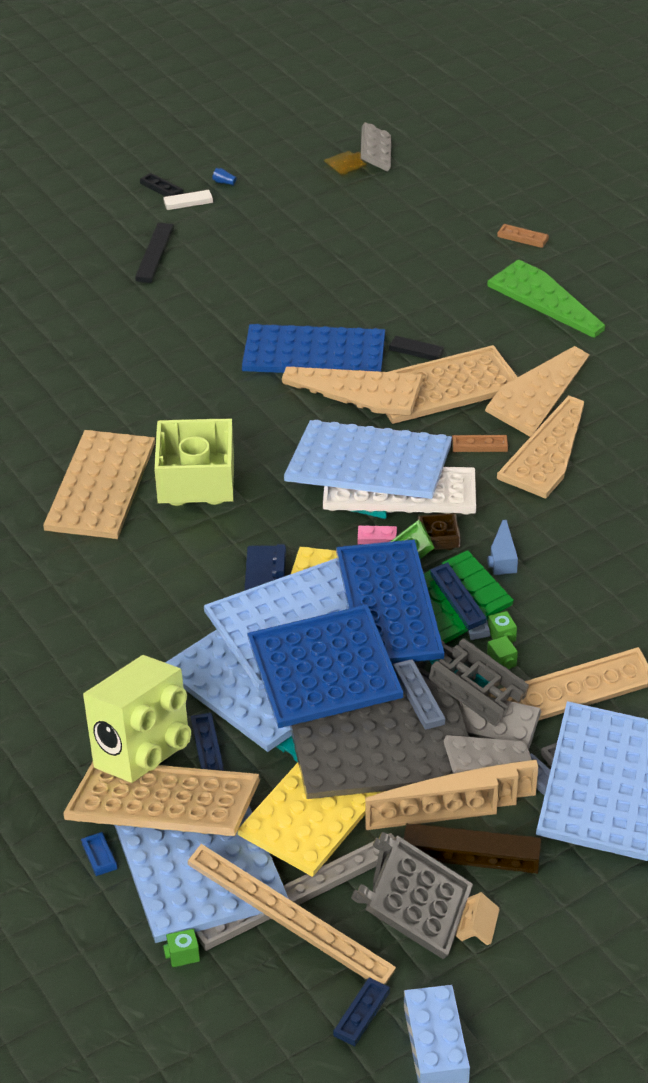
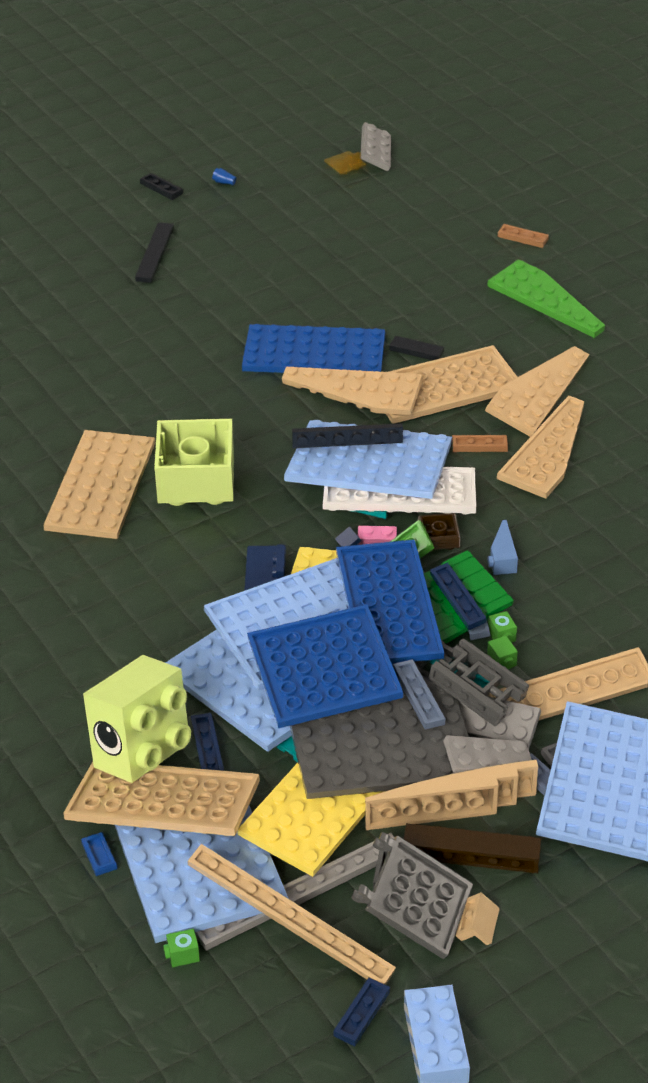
(188, 200): white tile -> none
(347, 435): none -> black plate
(348, 538): none -> dark blue tile

